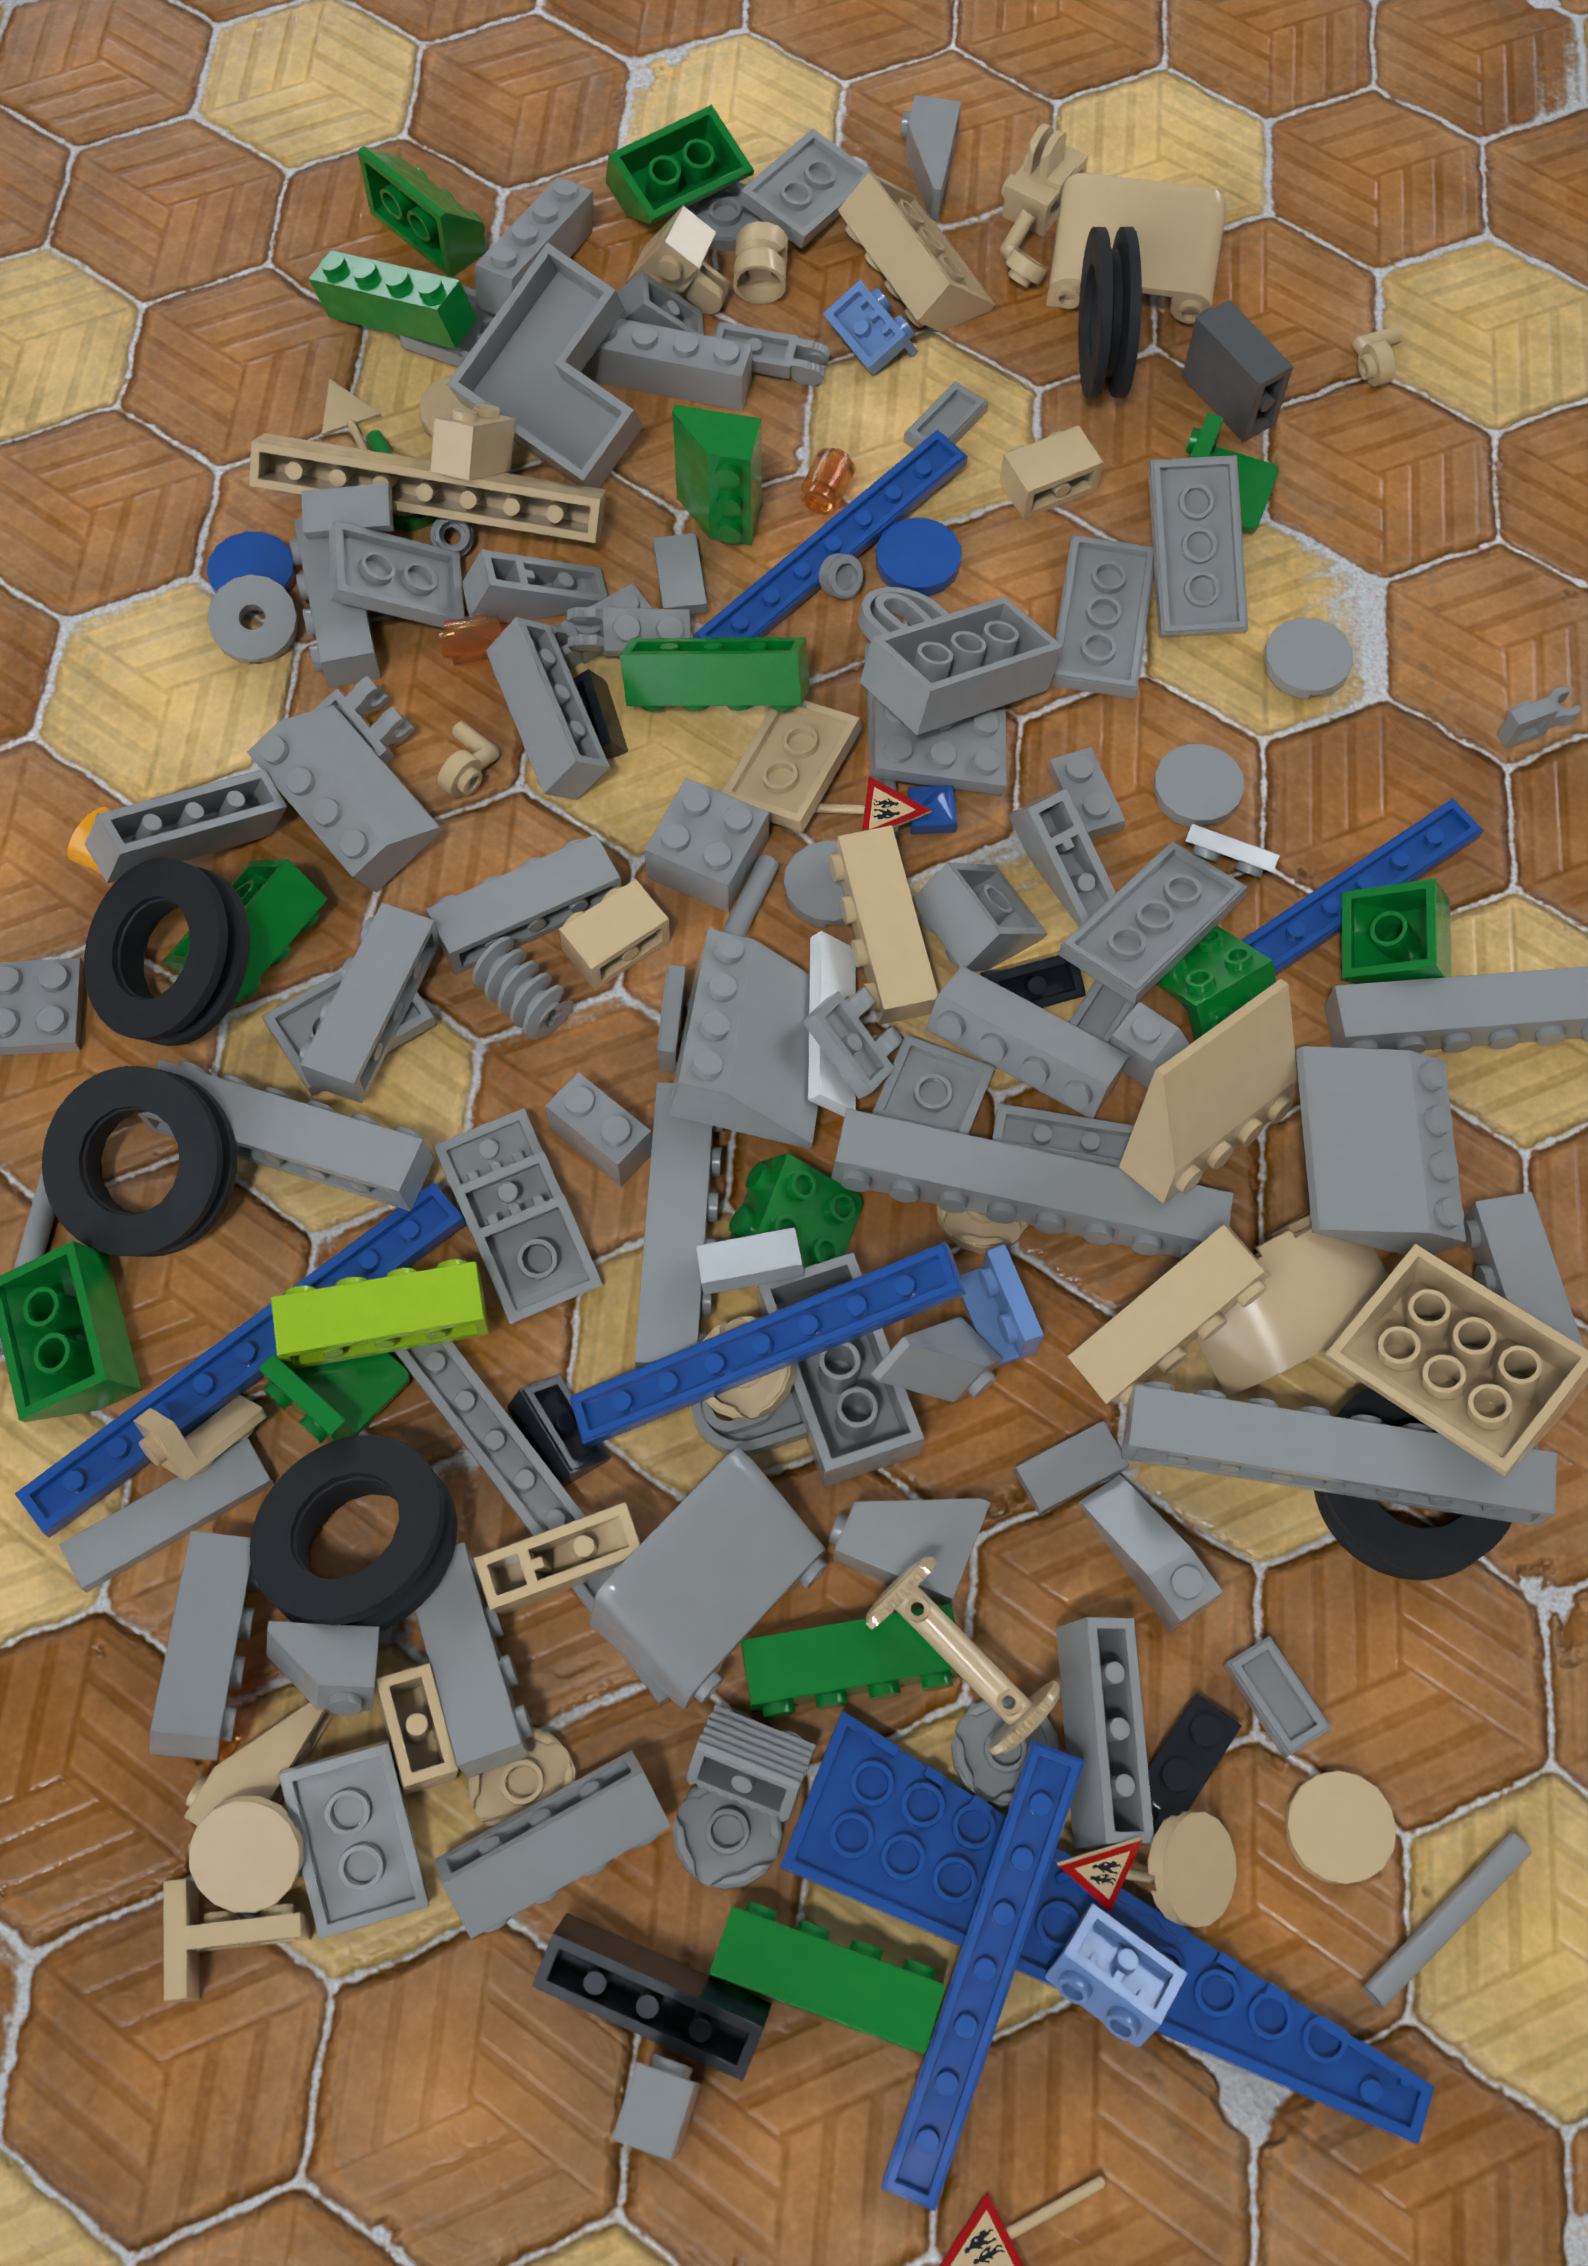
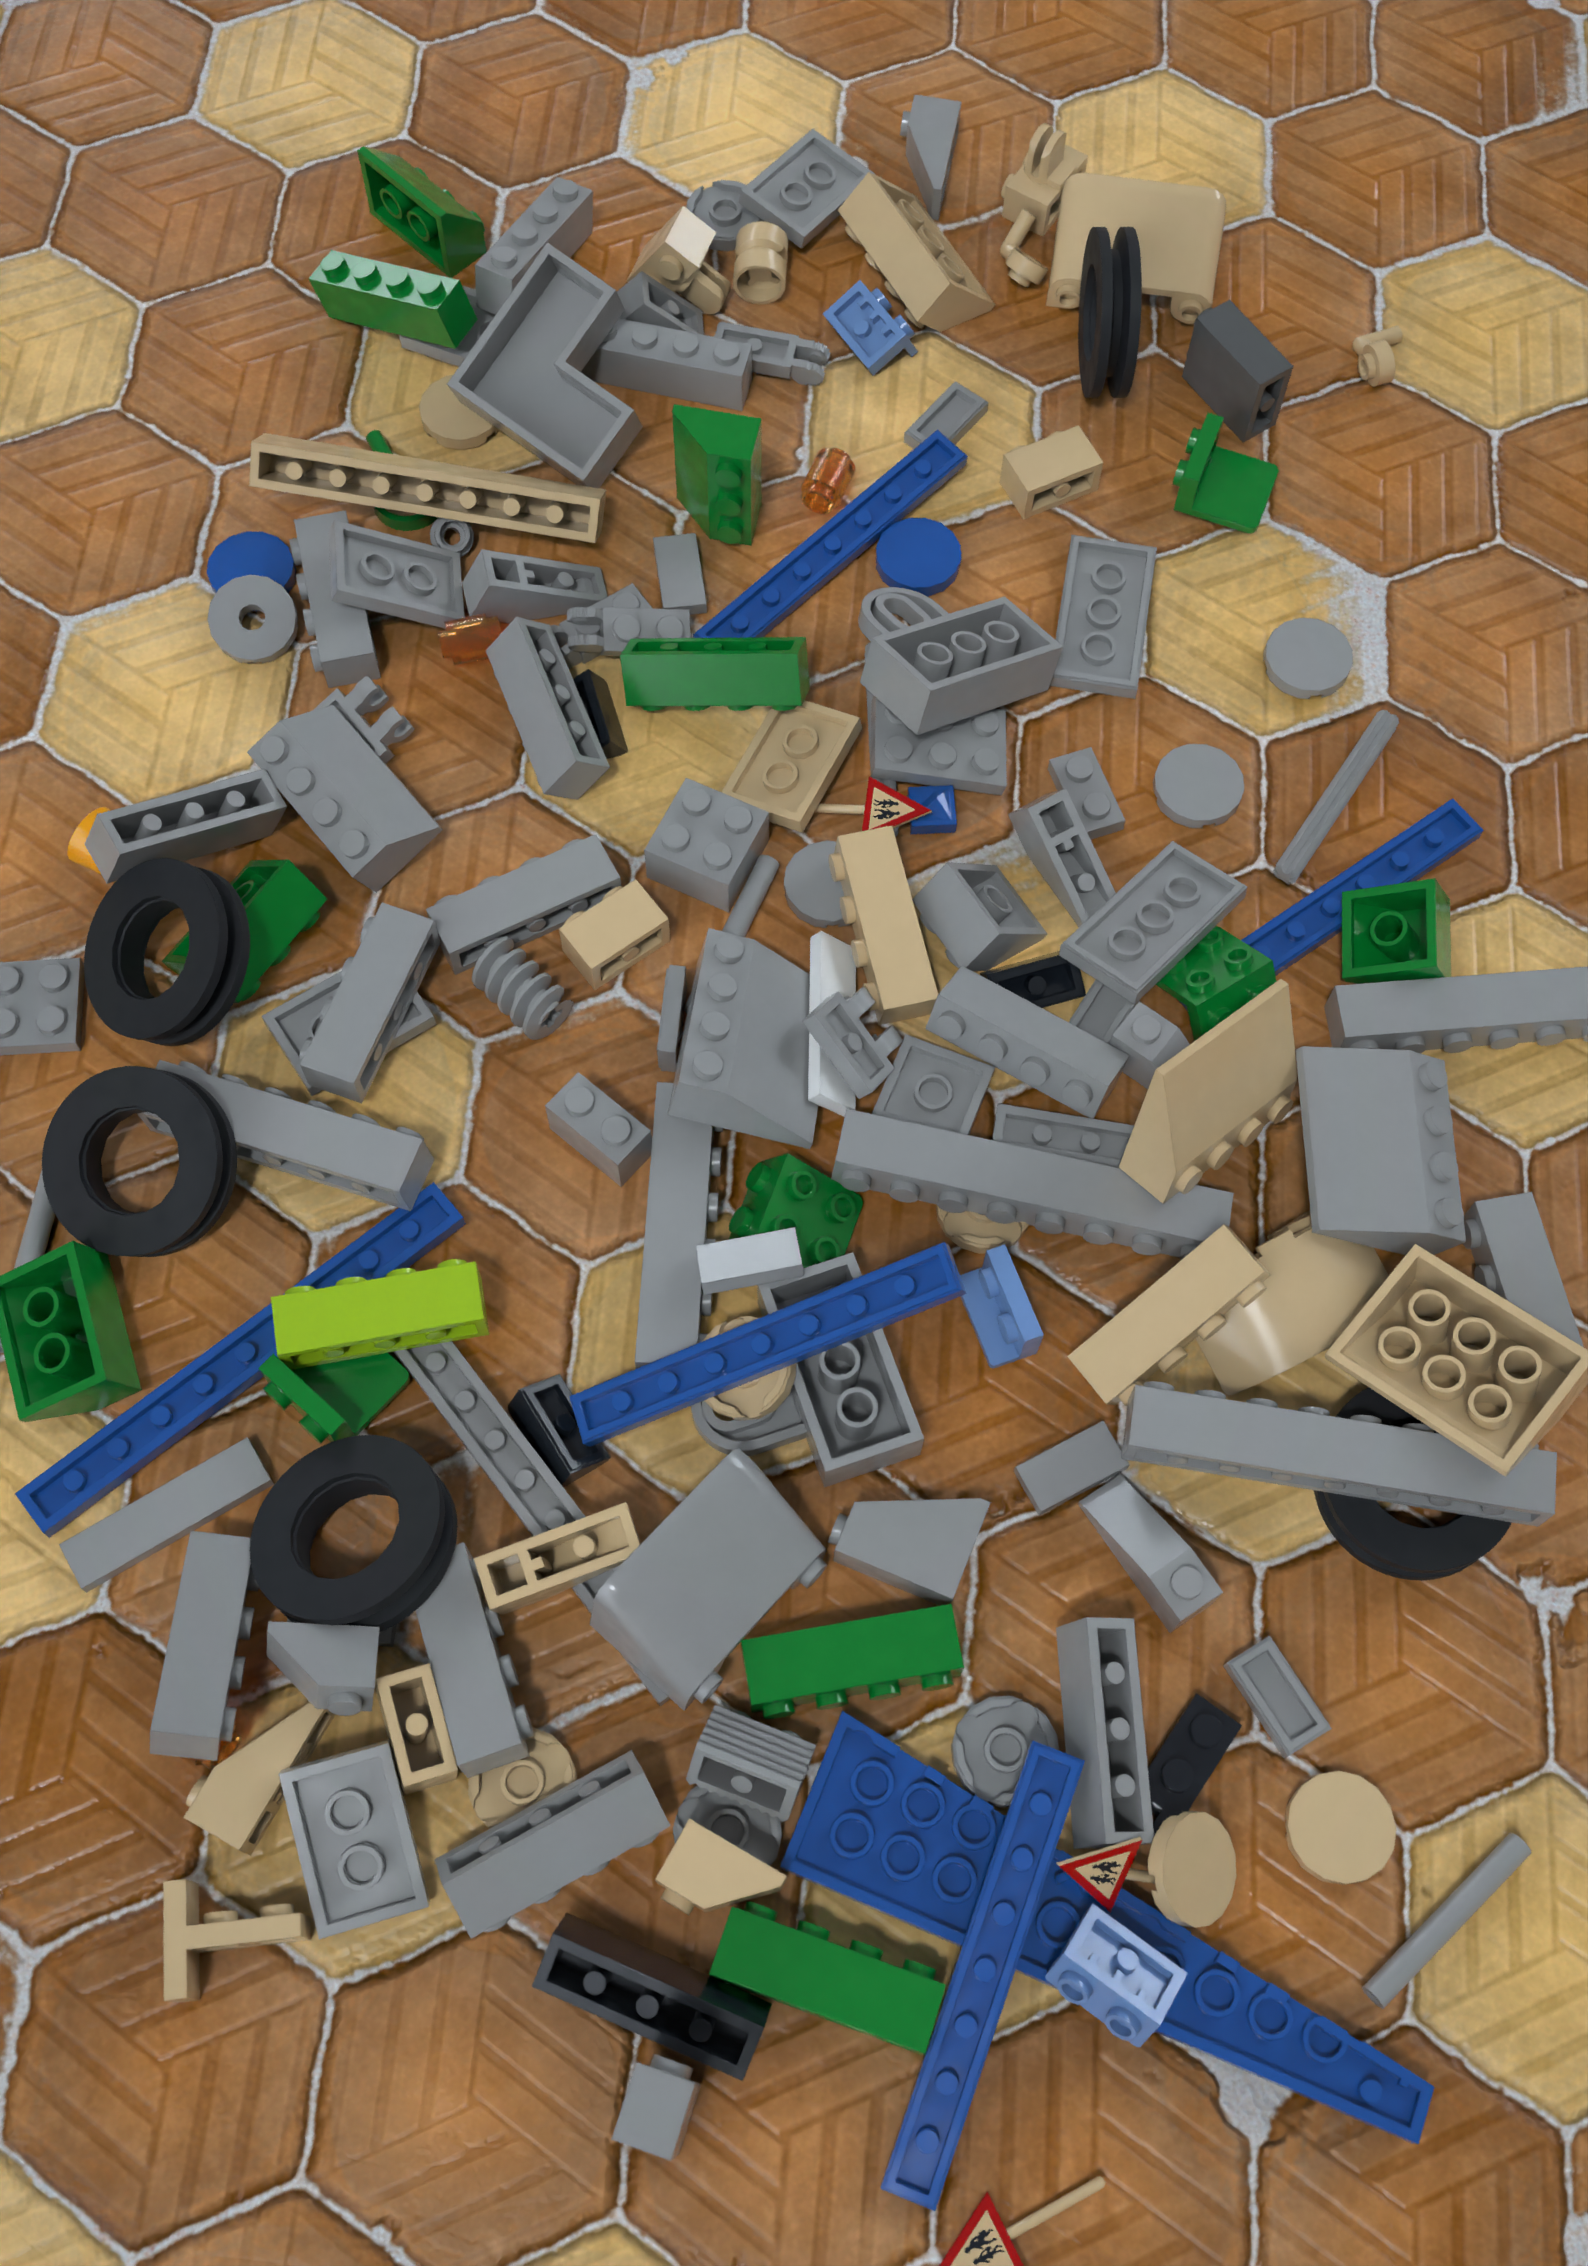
(197, 1451): tan bracket -> none
(246, 1854): tan tile -> none
(346, 411): tan piece -> none
(357, 505): light grey tile -> none
(462, 770): tan plate -> none
(472, 443): tan brick -> none
(517, 1216): light grey slope -> none
(676, 166): green slope -> none
(713, 1873): none -> tan slope
(841, 576): light grey tile -> none
(941, 1362): light grey slope -> none
(965, 1657): tan hose -> none
(1197, 546): light grey tile -> none
(1212, 844): plate -> none
(1336, 797): none -> light grey axle
(1532, 720): light grey plate -> none

